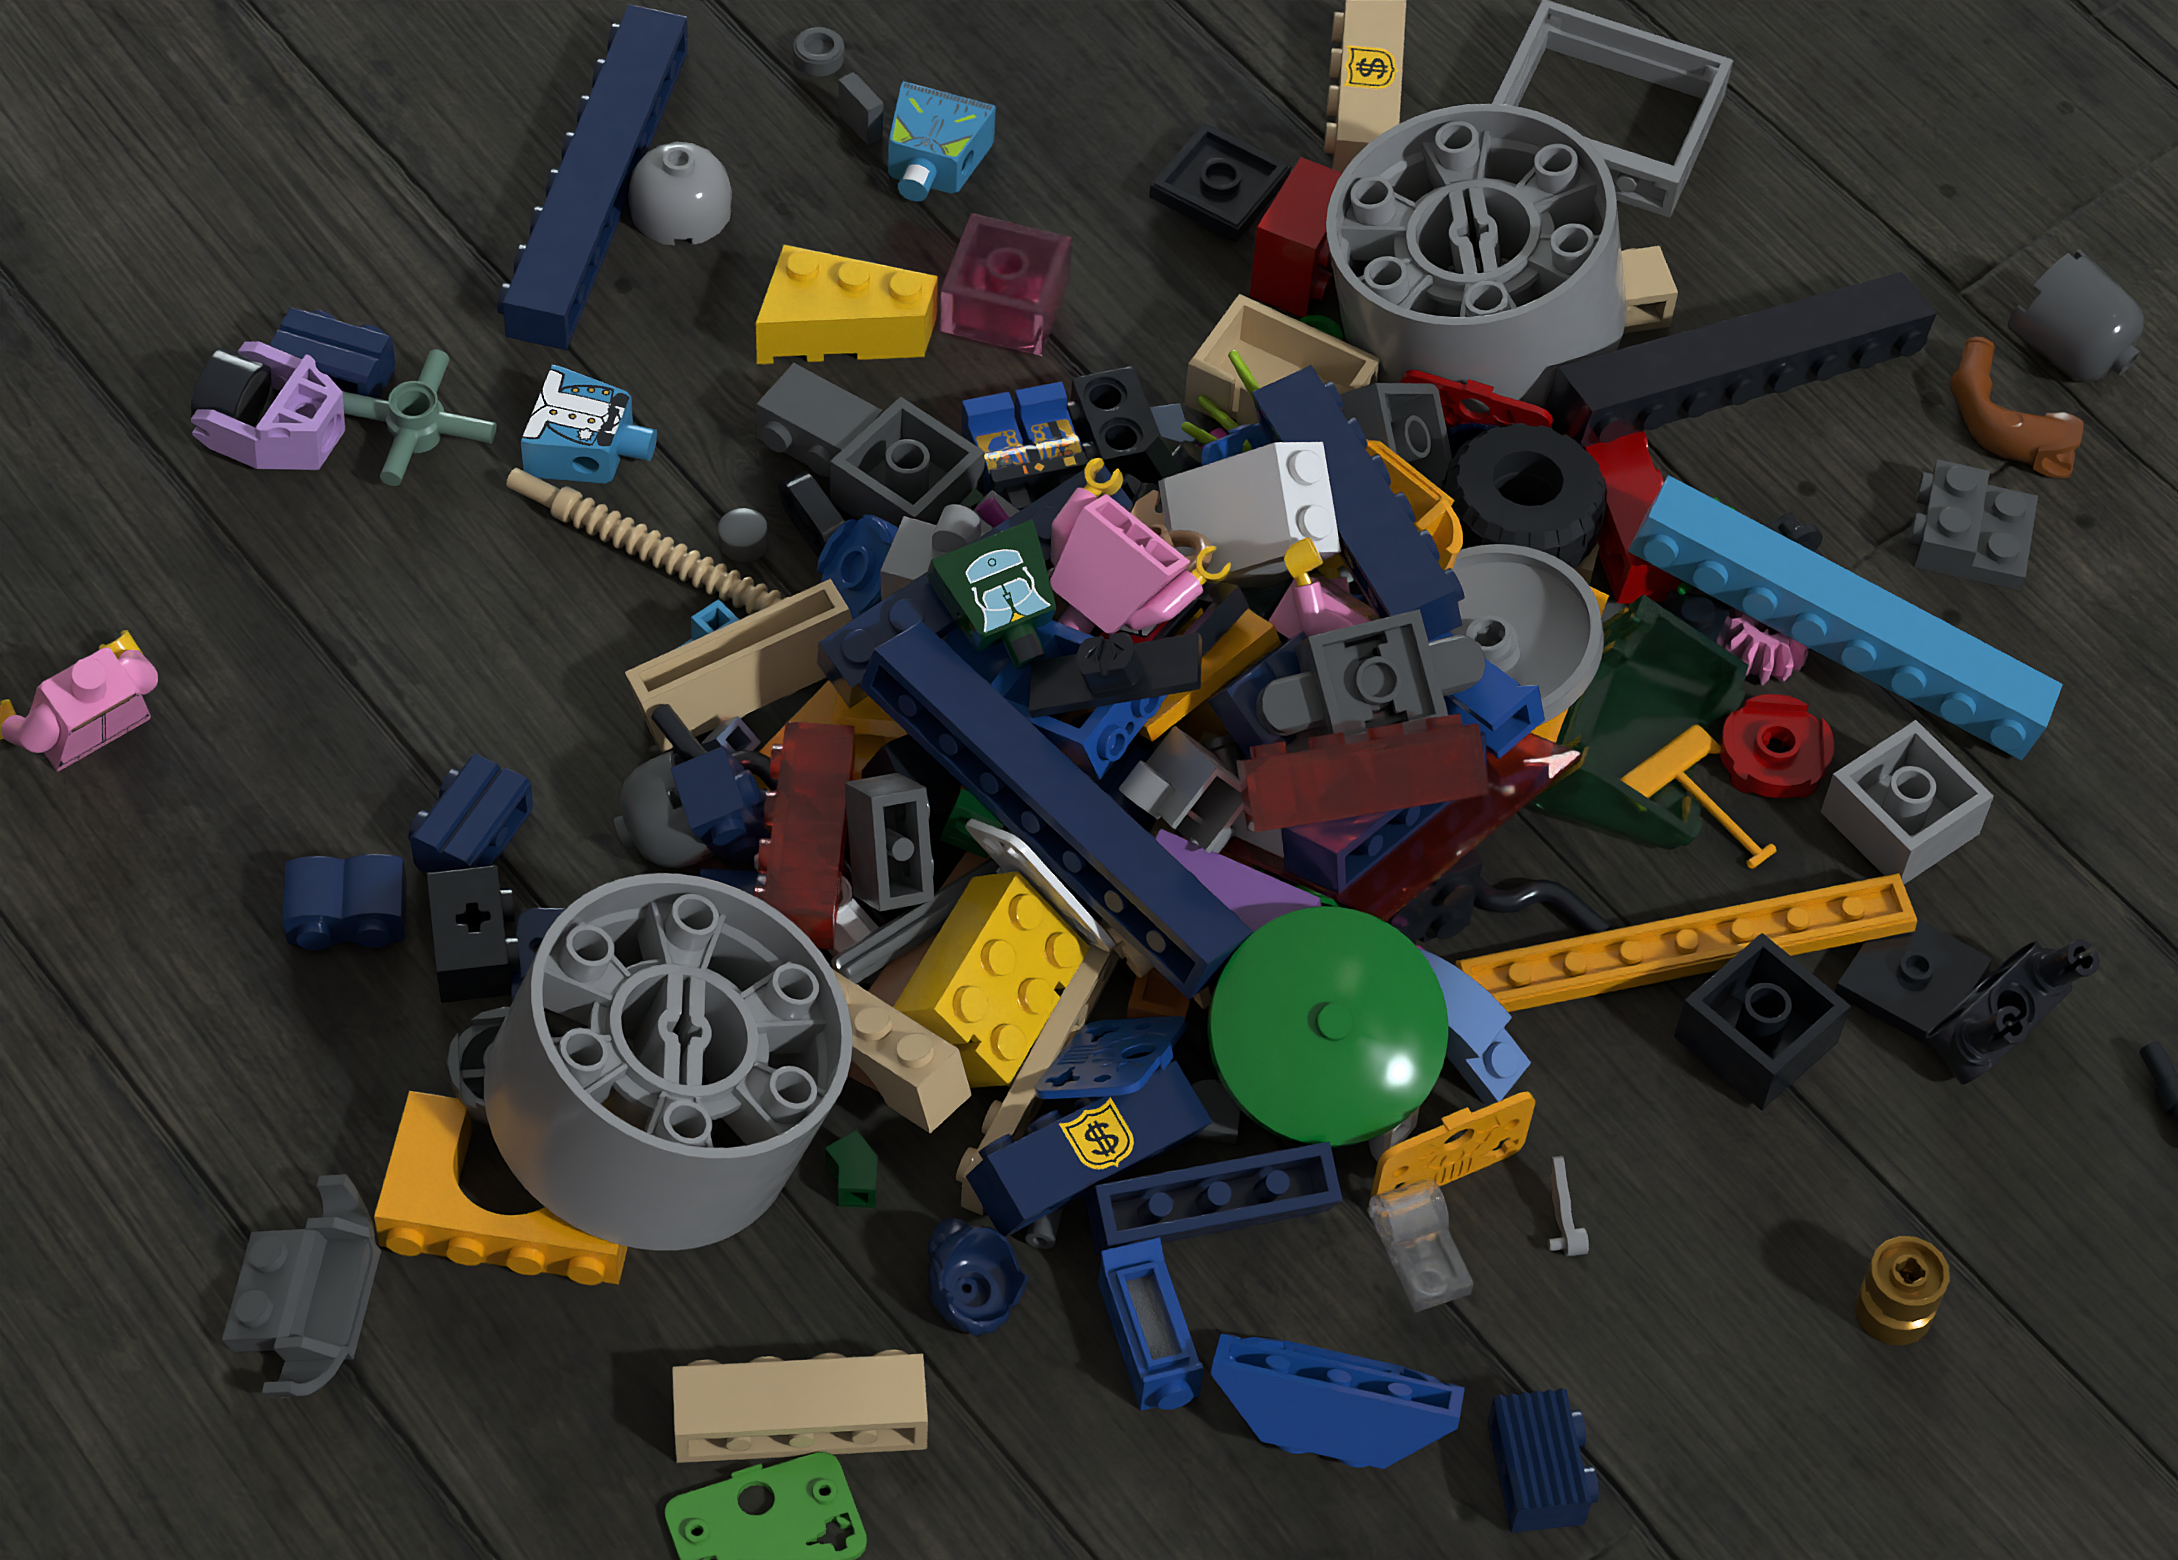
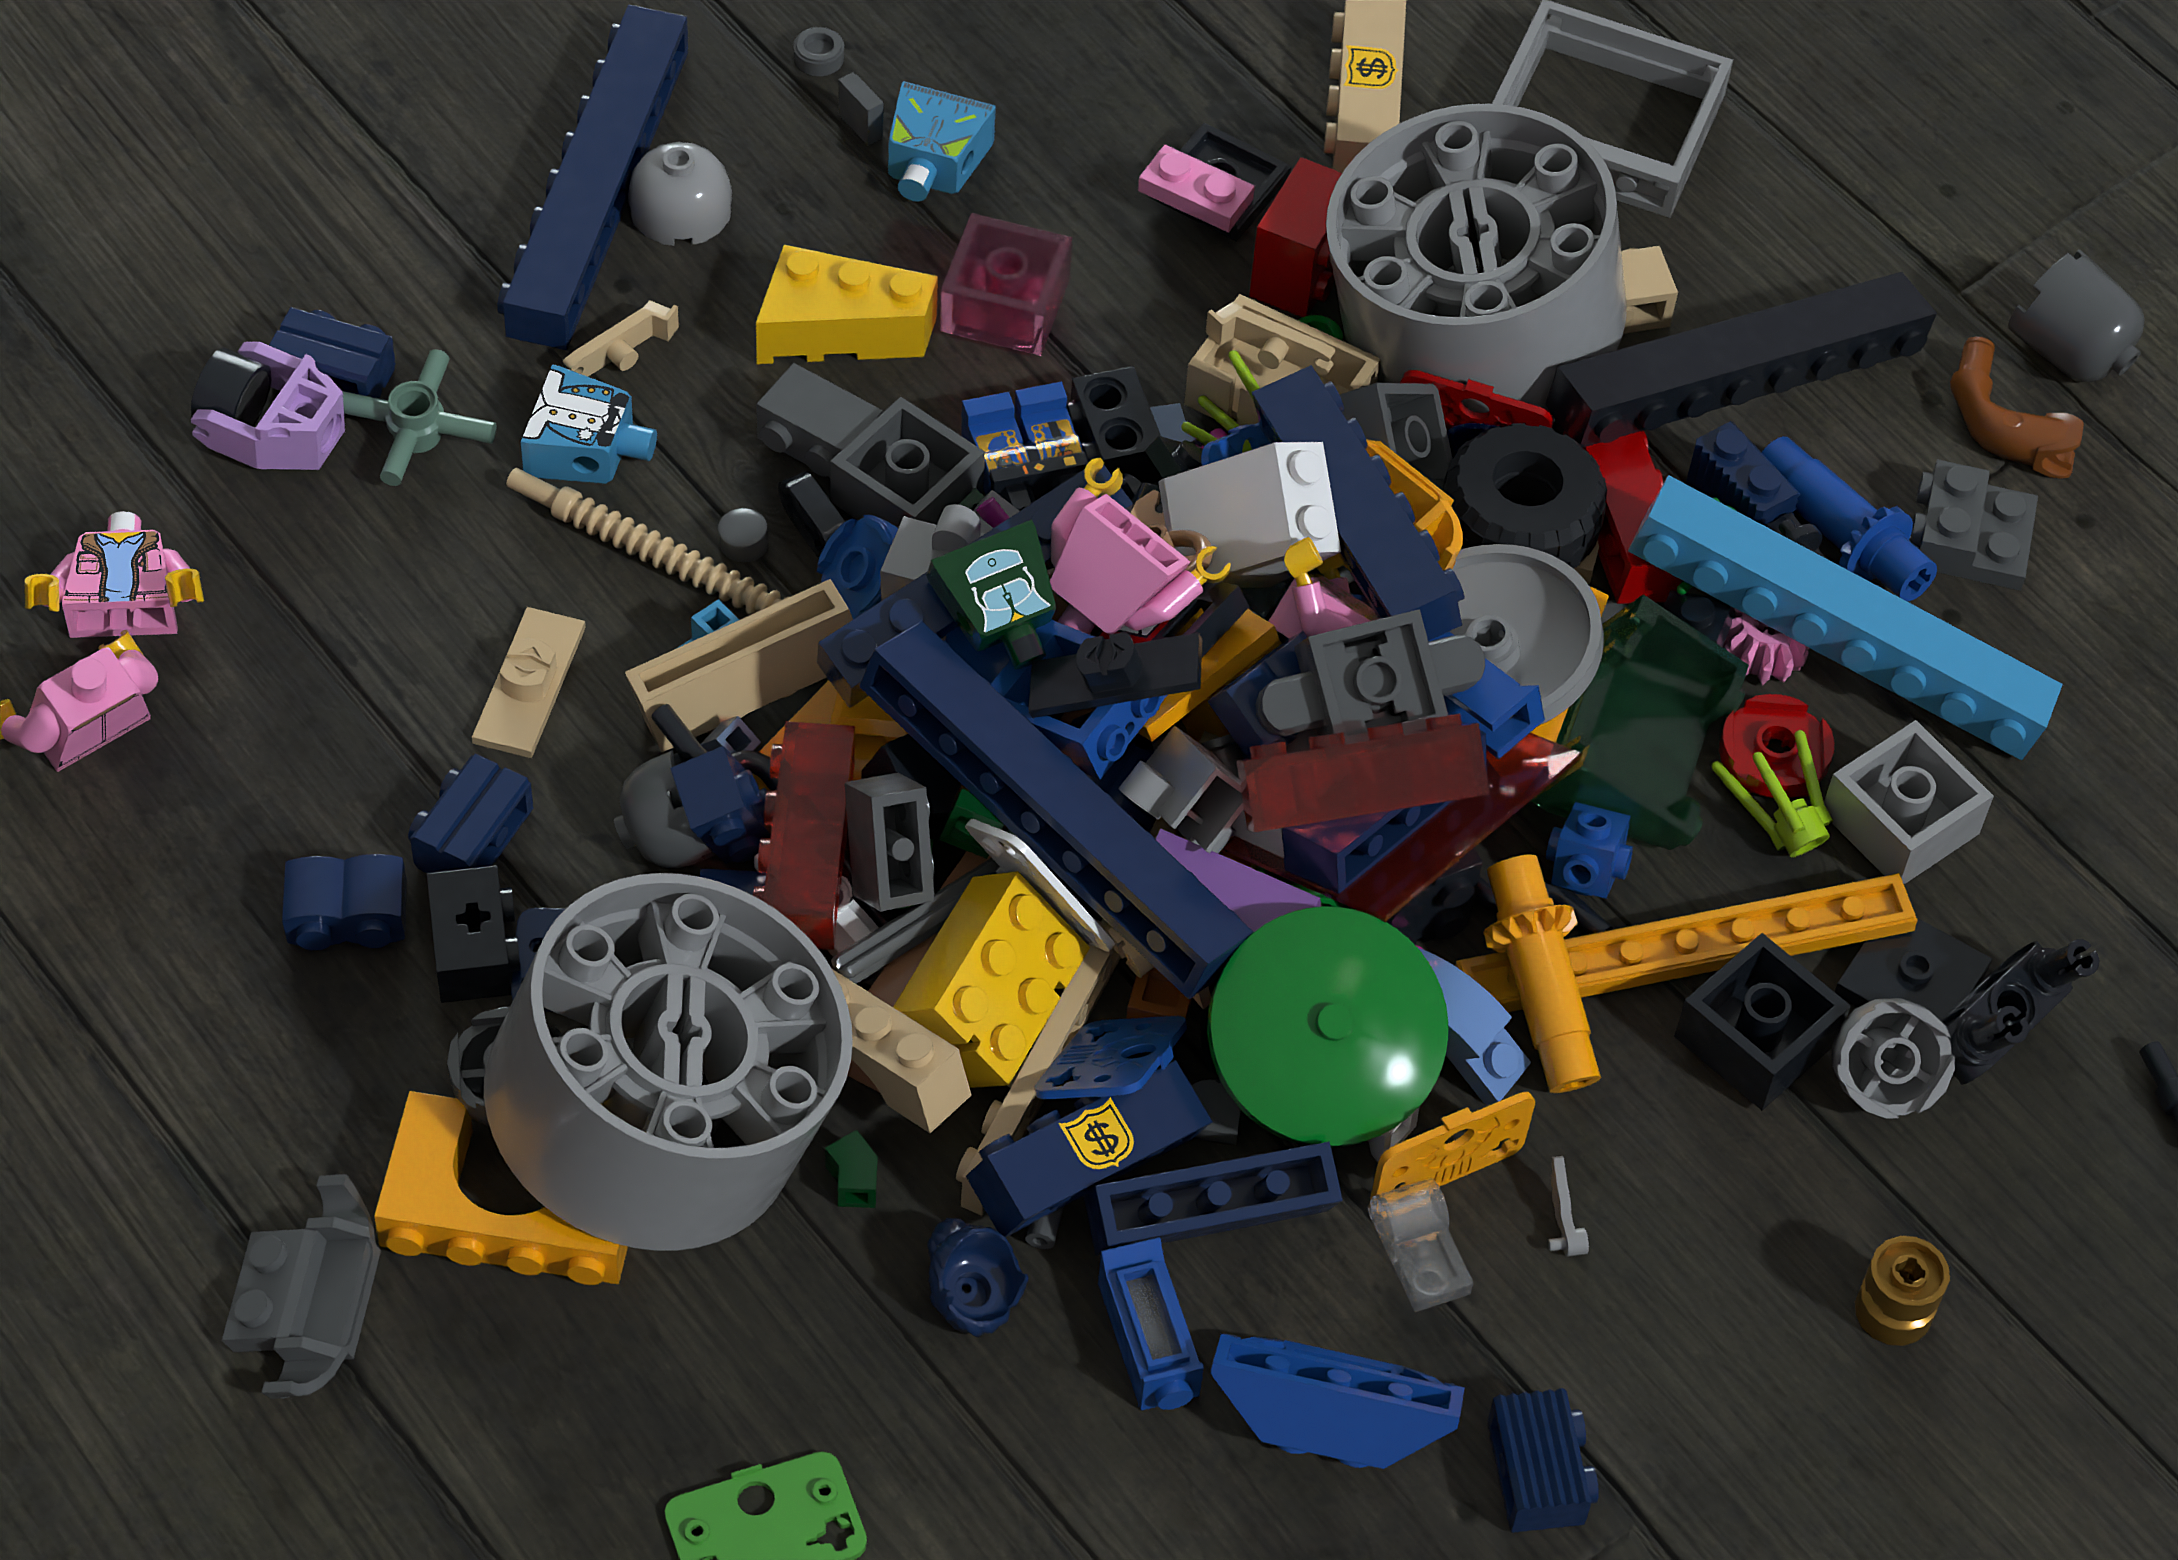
(117, 582): none -> torso
(528, 682): none -> tan piece
(618, 342): none -> tan piece
(799, 1406): tan brick -> none
(1196, 188): none -> bright pink plate
(1273, 339): none -> tan piece
(1533, 937): none -> light orange gear
(1590, 850): none -> blue brick
(1671, 763): light orange piece -> none
(1740, 475): none -> dark blue brick
(1798, 825): none -> lime plant
(1870, 539): none -> blue gear
(1893, 1057): none -> light grey cylinder

